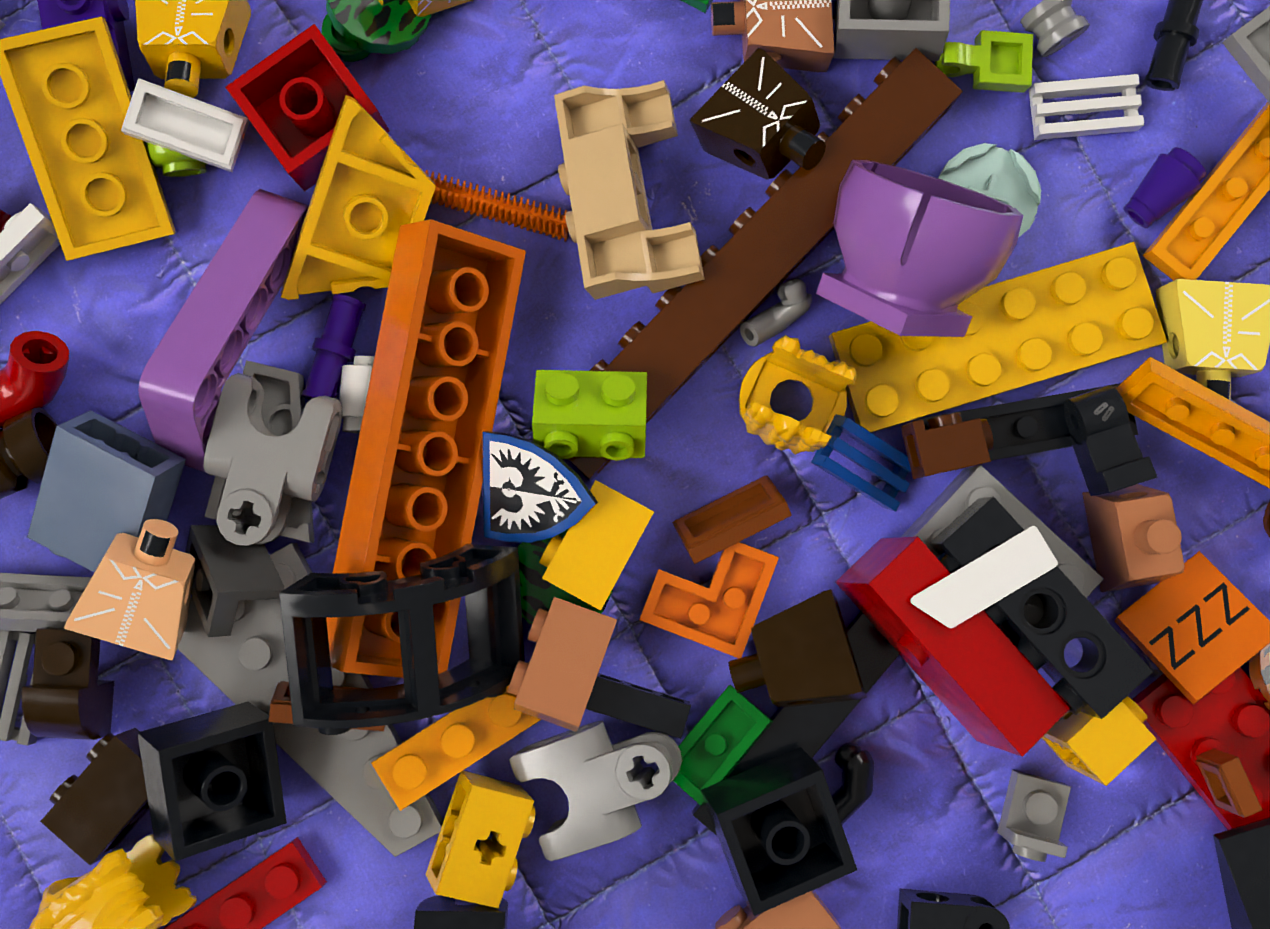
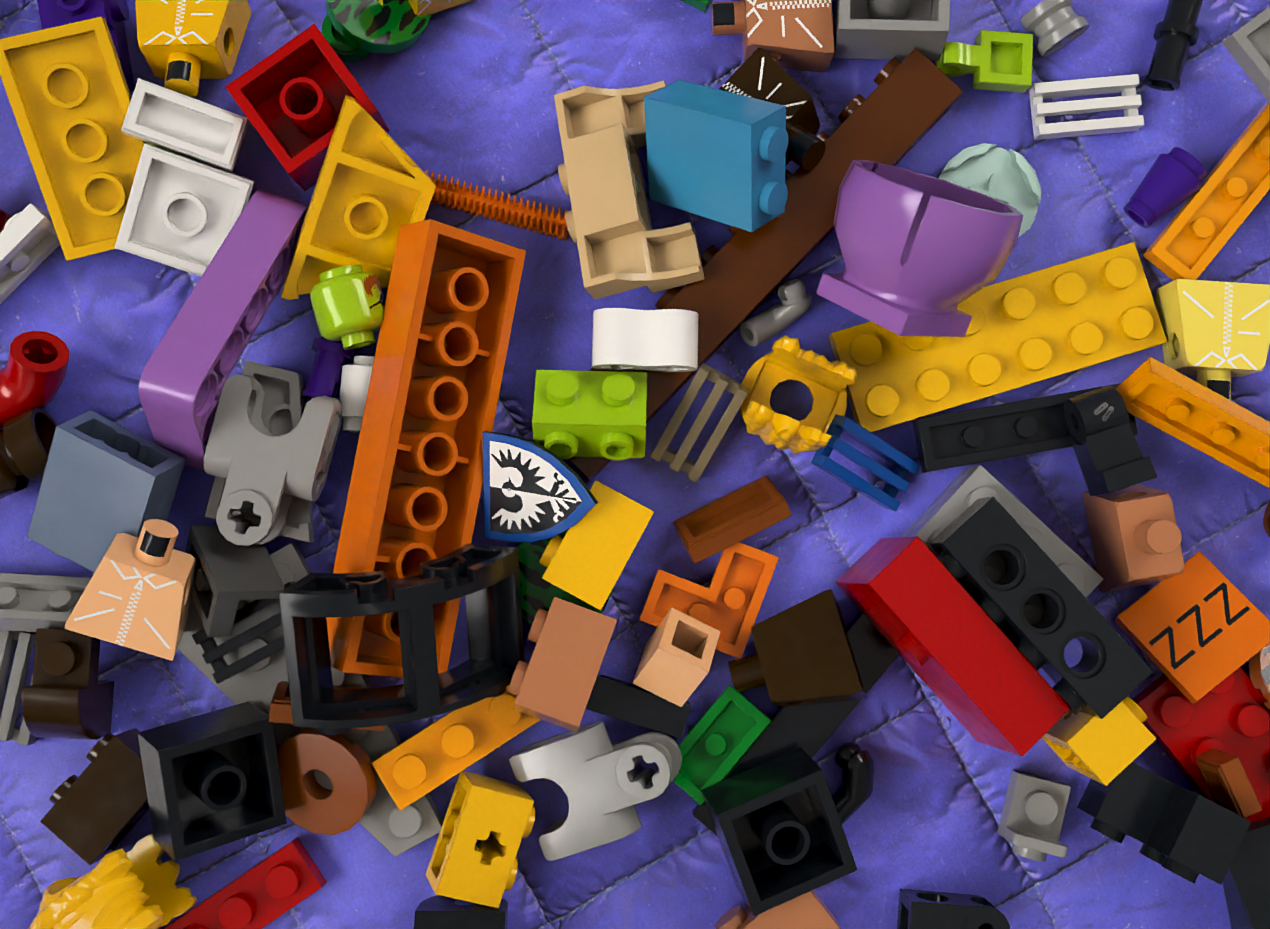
(180, 209): none -> white tile
(214, 654): none -> black tile
(346, 765): none -> dark orange tile
(348, 306): none -> lime head
(645, 340): none -> white axle
(676, 657): none -> light nougat brick
(679, 459): none -> dark tan tile
(716, 154): none -> dark azure brick
(946, 444): reddish brown brick -> none
(987, 579): white sticker -> none
(1172, 822): none -> black brick

